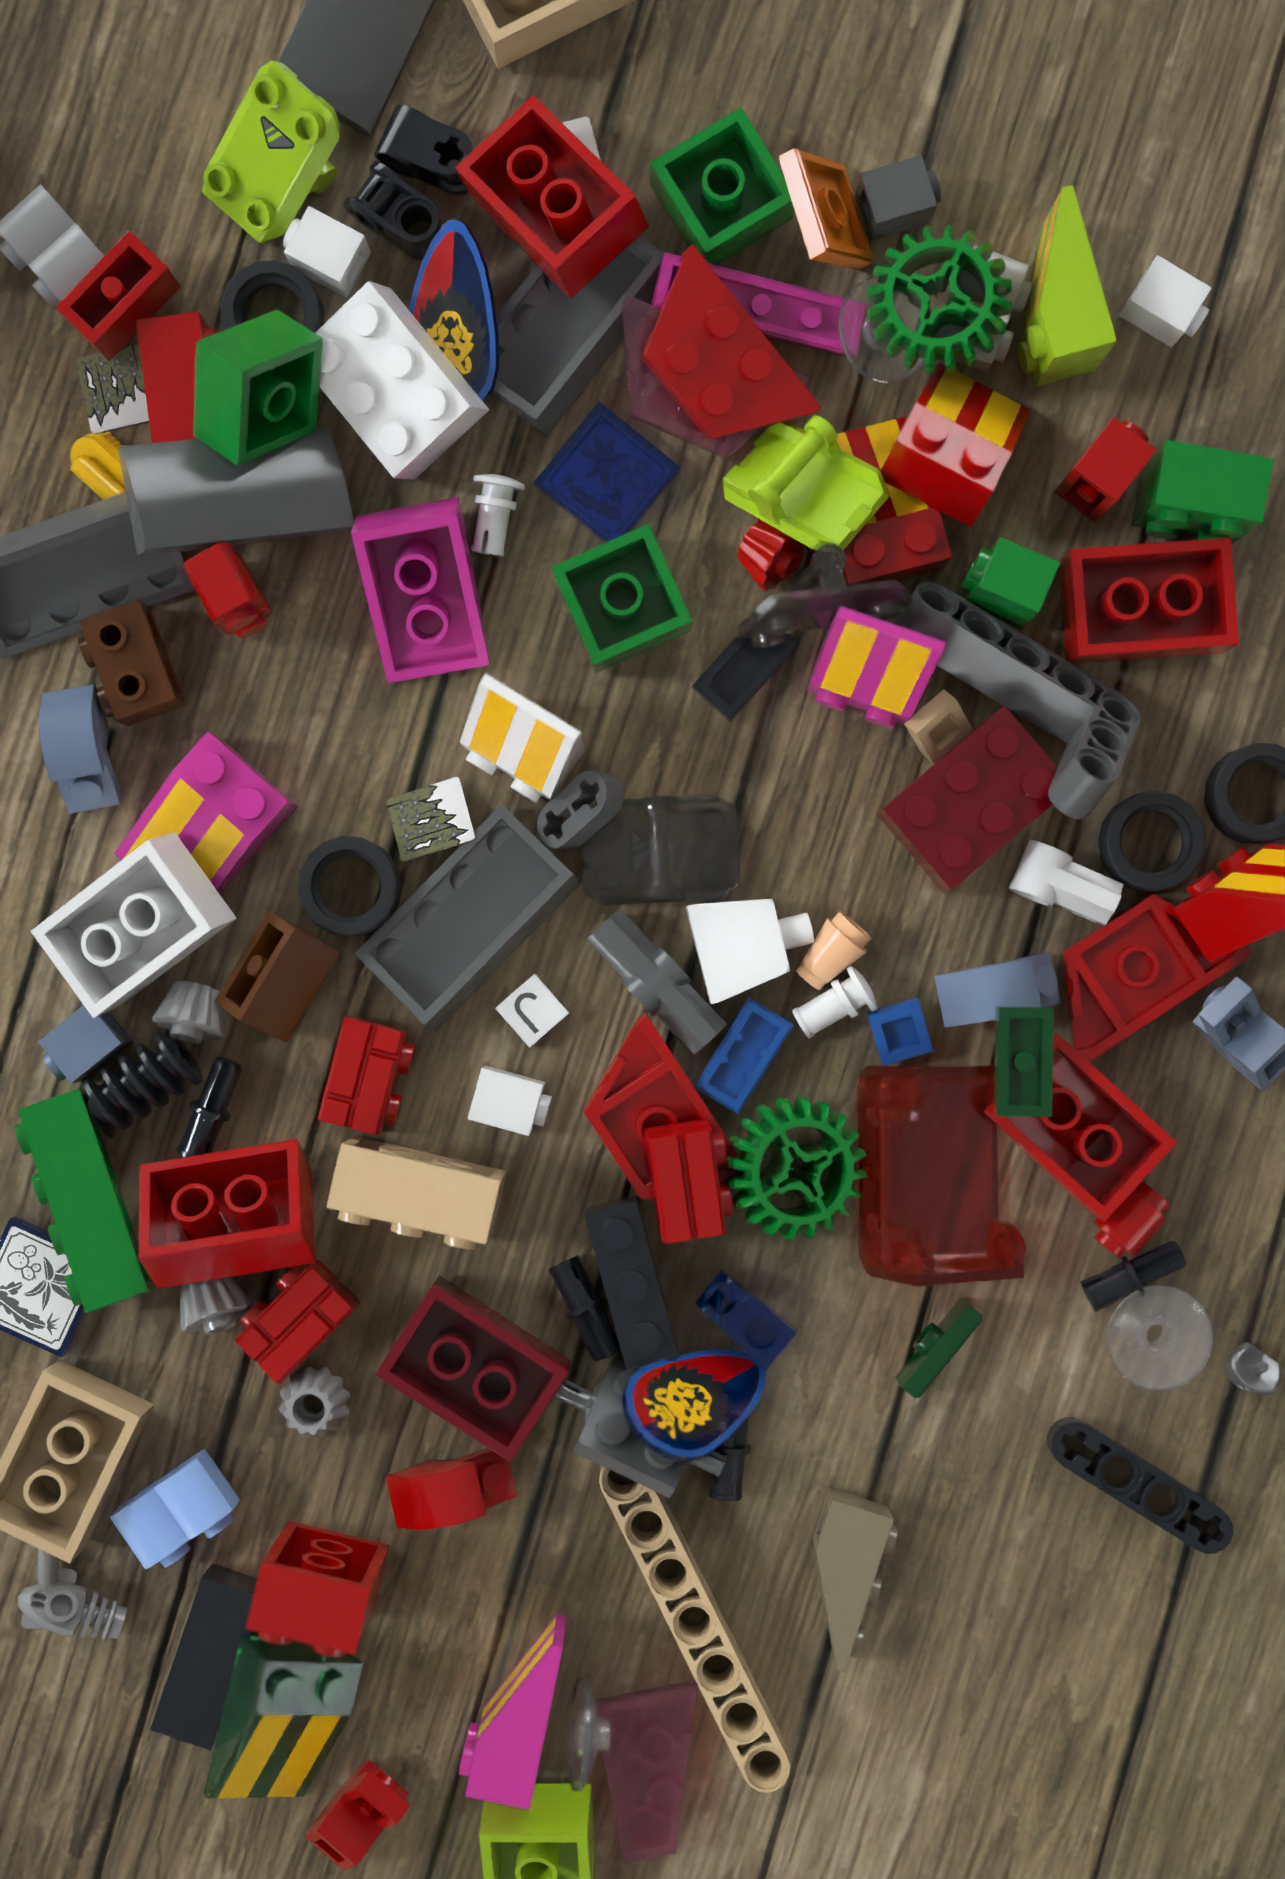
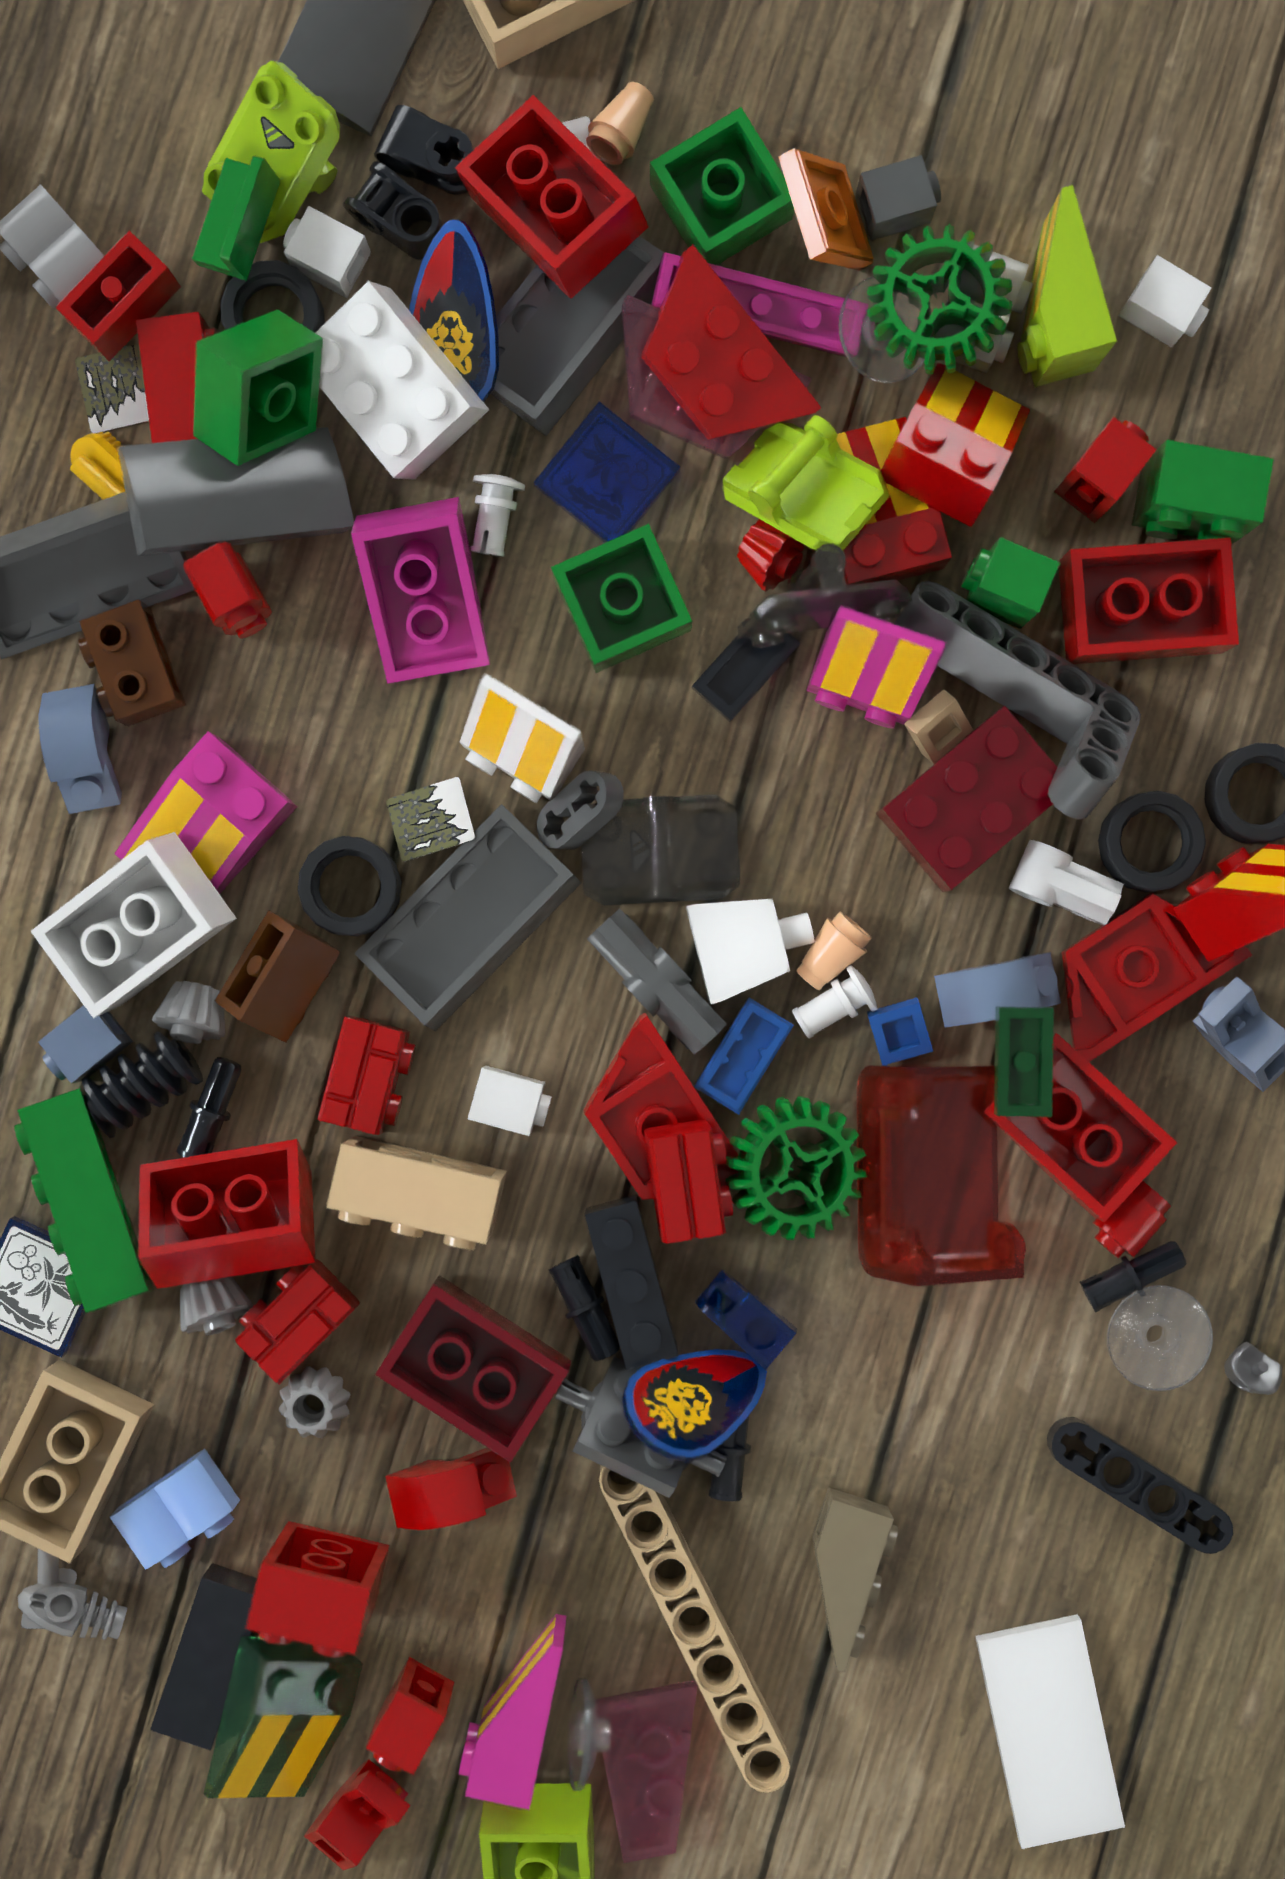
(237, 217): none -> green panel
(410, 1717): none -> red brick
(532, 1010): white tile -> none
(619, 125): none -> light nougat cone
(937, 1347): dark green plate -> none
(1050, 1731): none -> white tile

